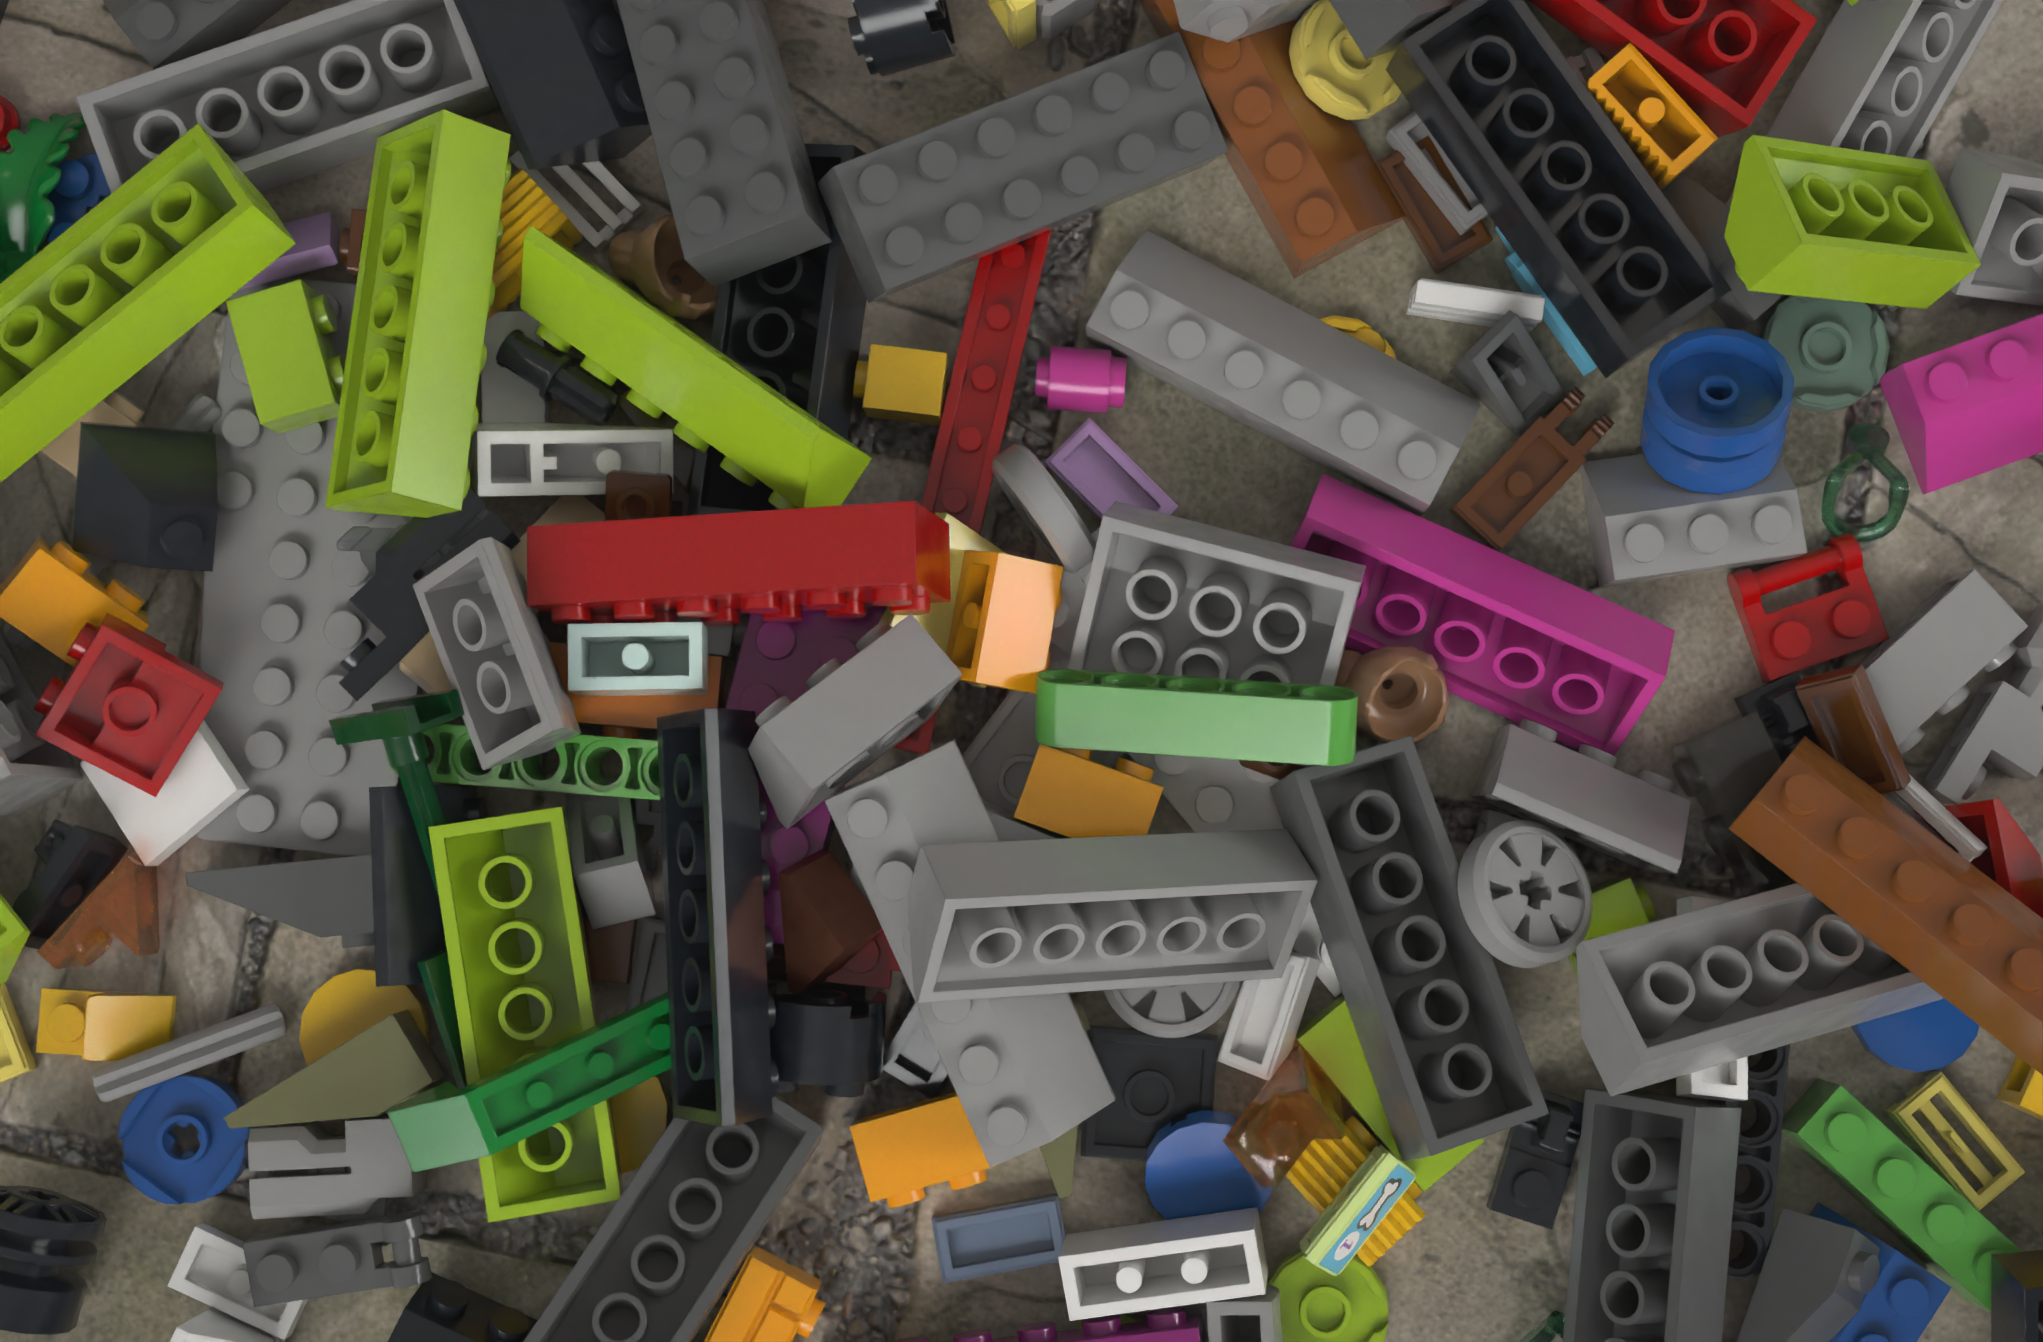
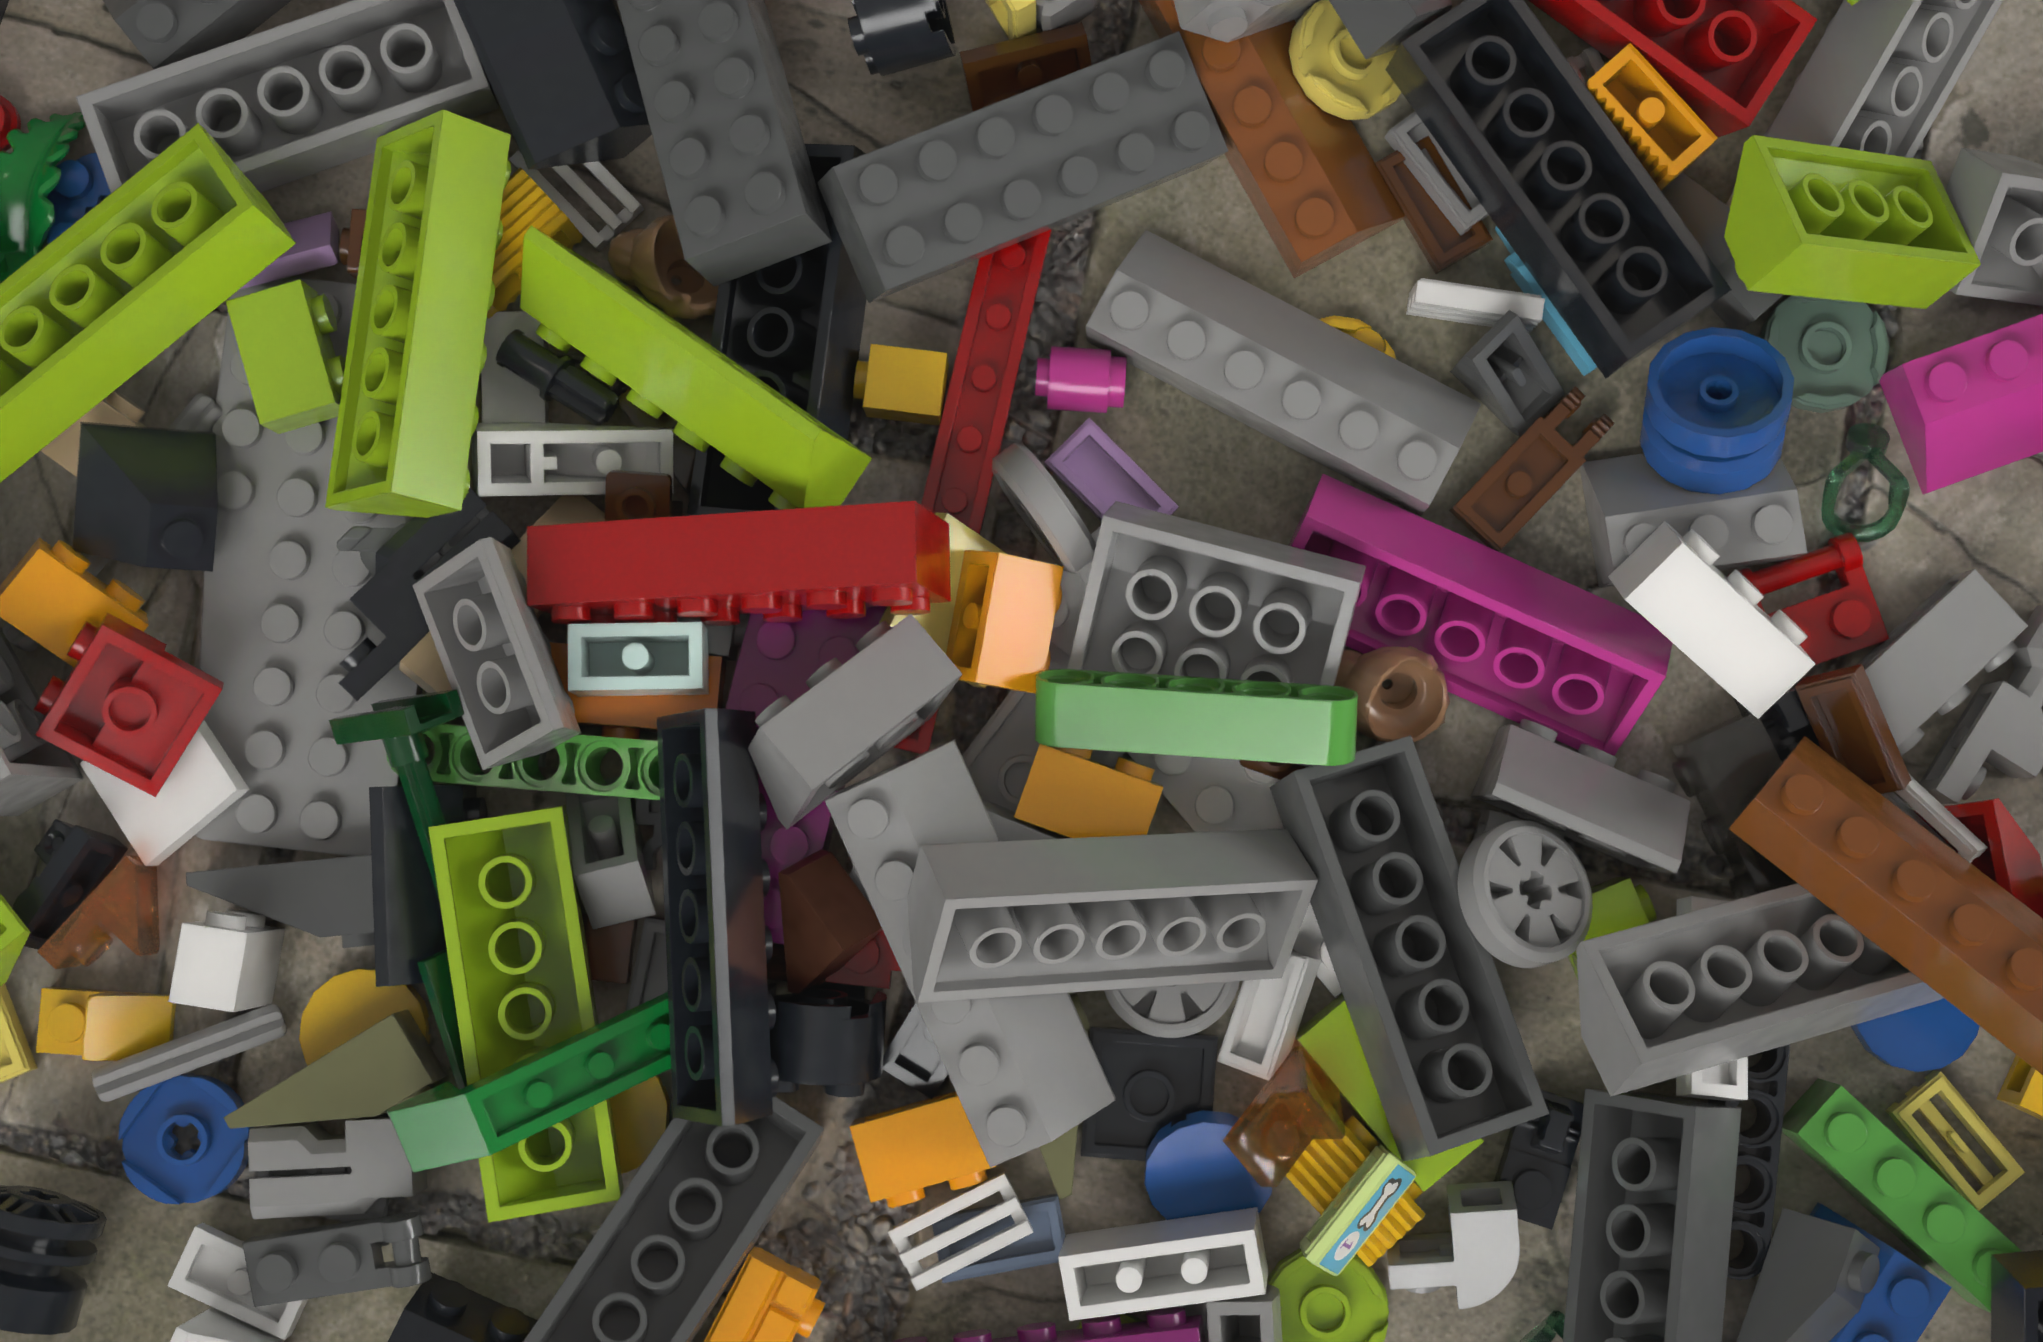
(227, 961): none -> white brick
(911, 1255): none -> white tile
(1023, 63): none -> reddish brown plate
(1474, 1256): none -> brick
(1713, 617): none -> white brick

